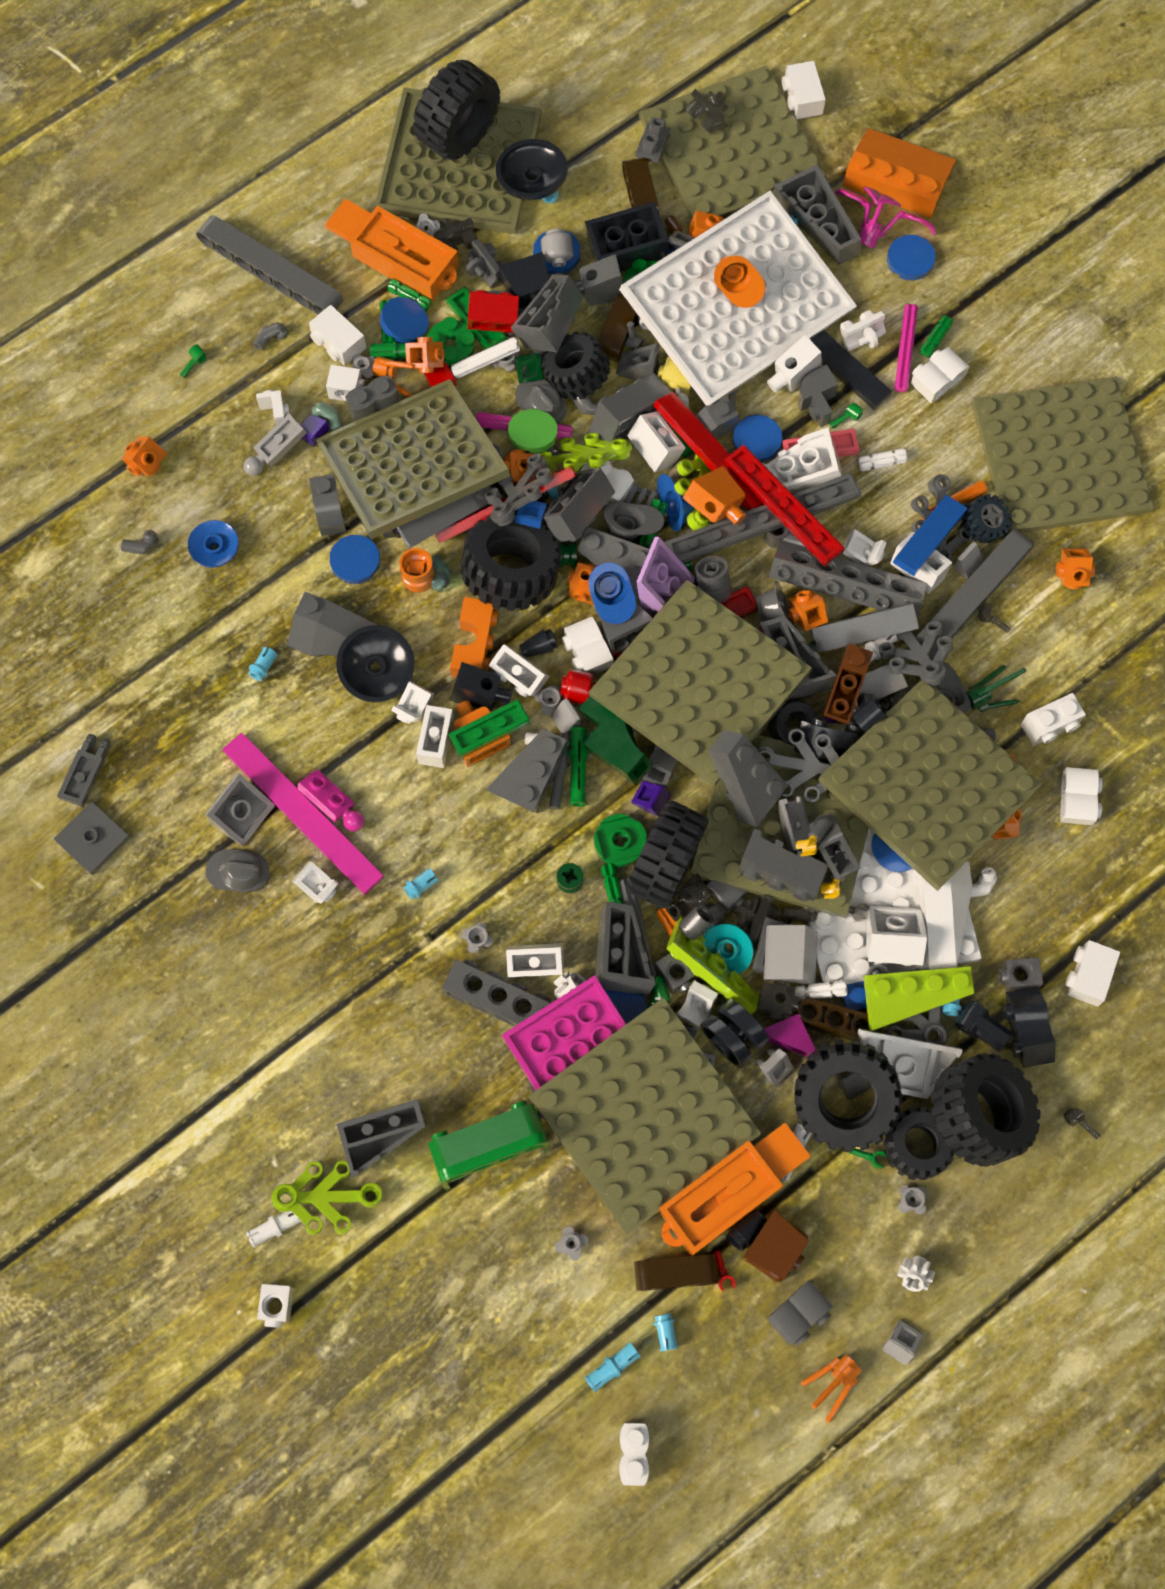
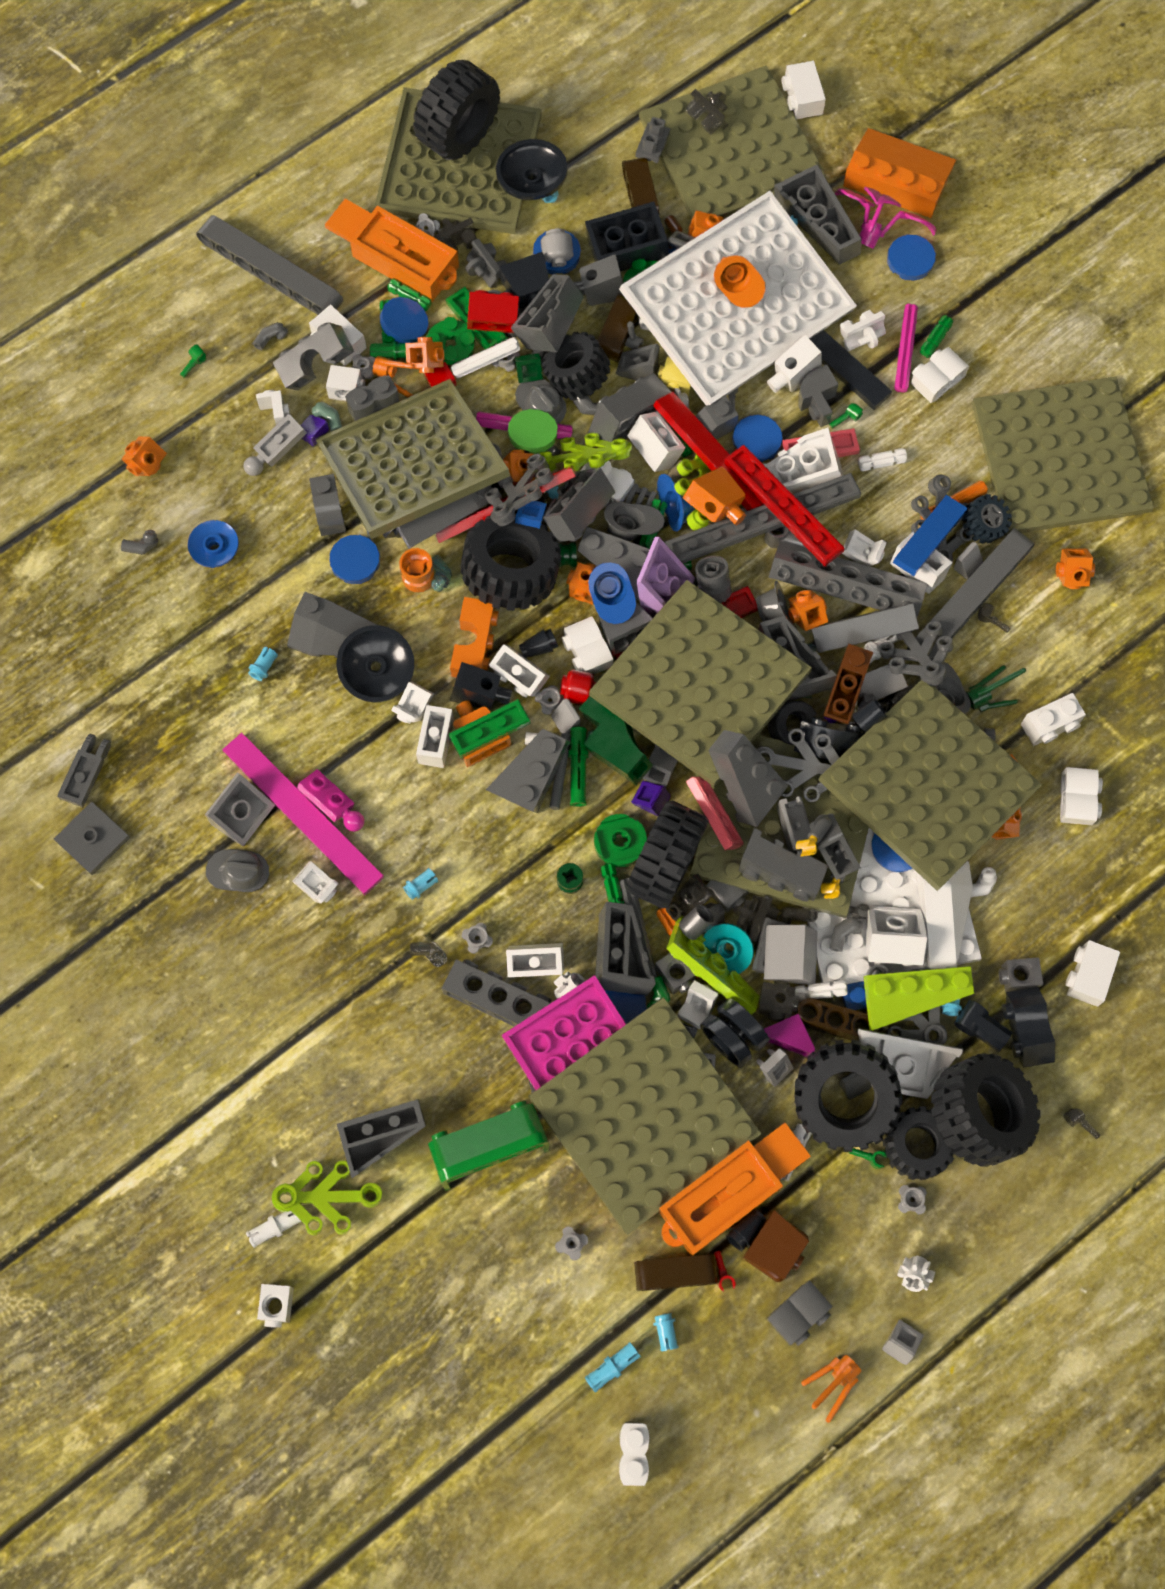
(296, 363): none -> arch
(431, 950): none -> clear smoke arm
(715, 813): none -> coral tile
(842, 930): none -> dark grey arm

